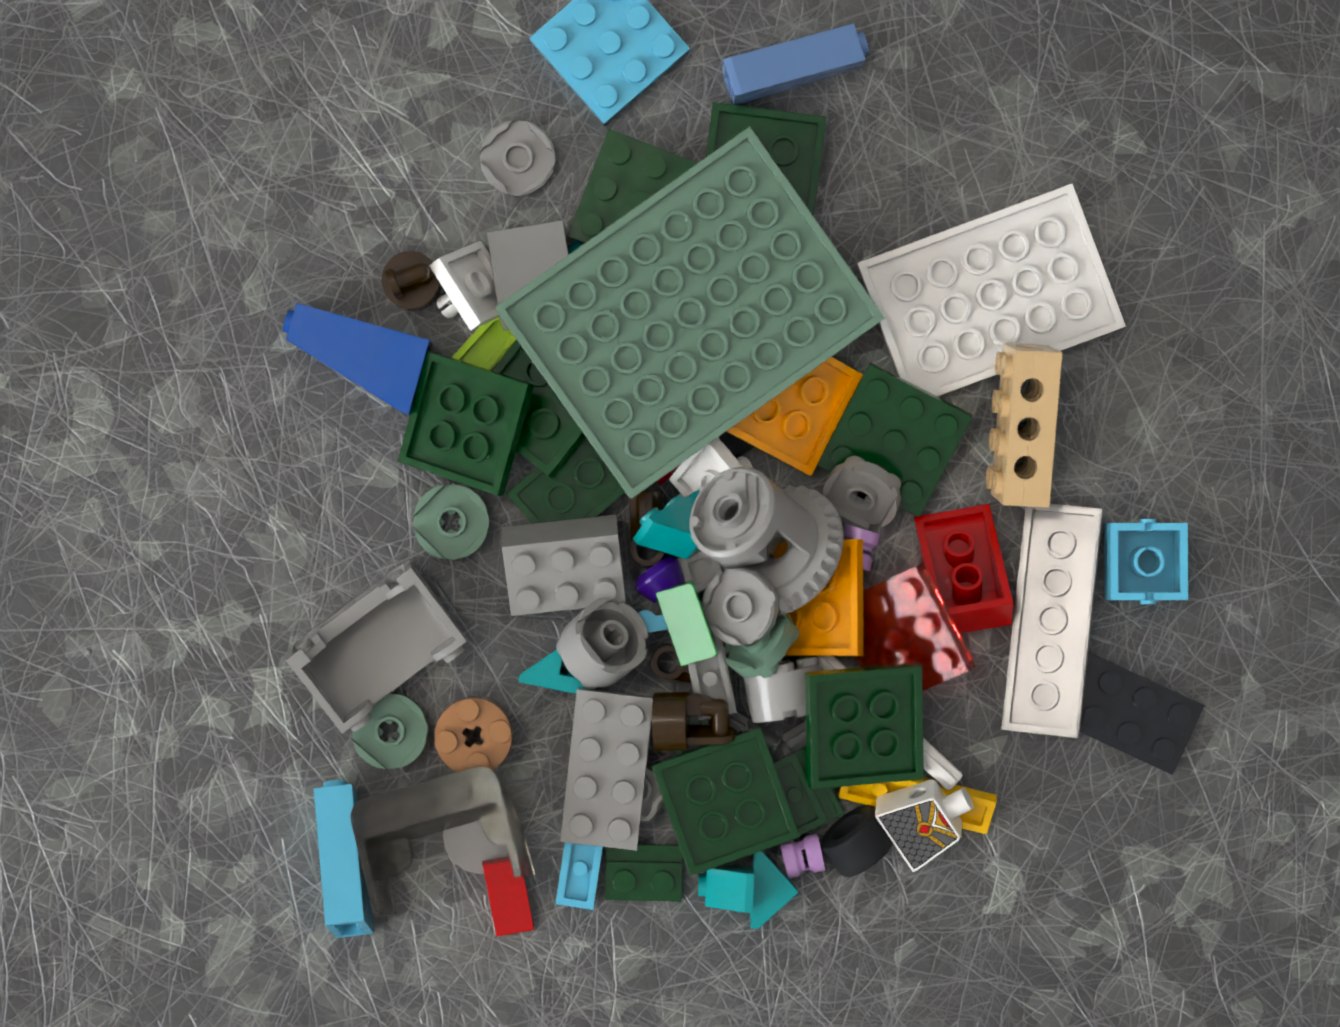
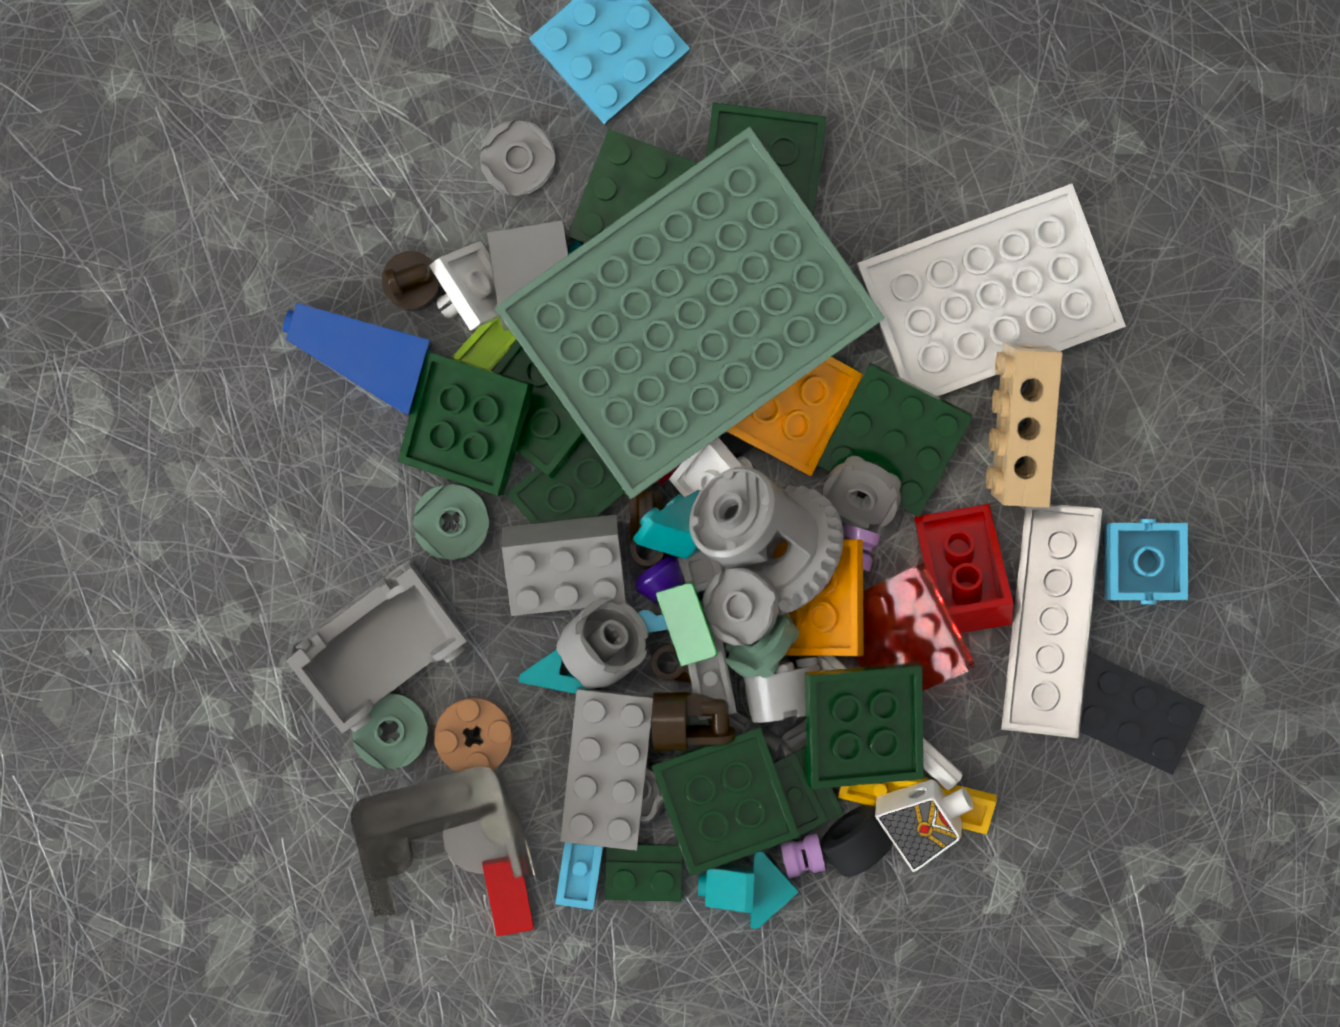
(342, 877): medium azure slope -> none
(793, 64): medium blue slope -> none

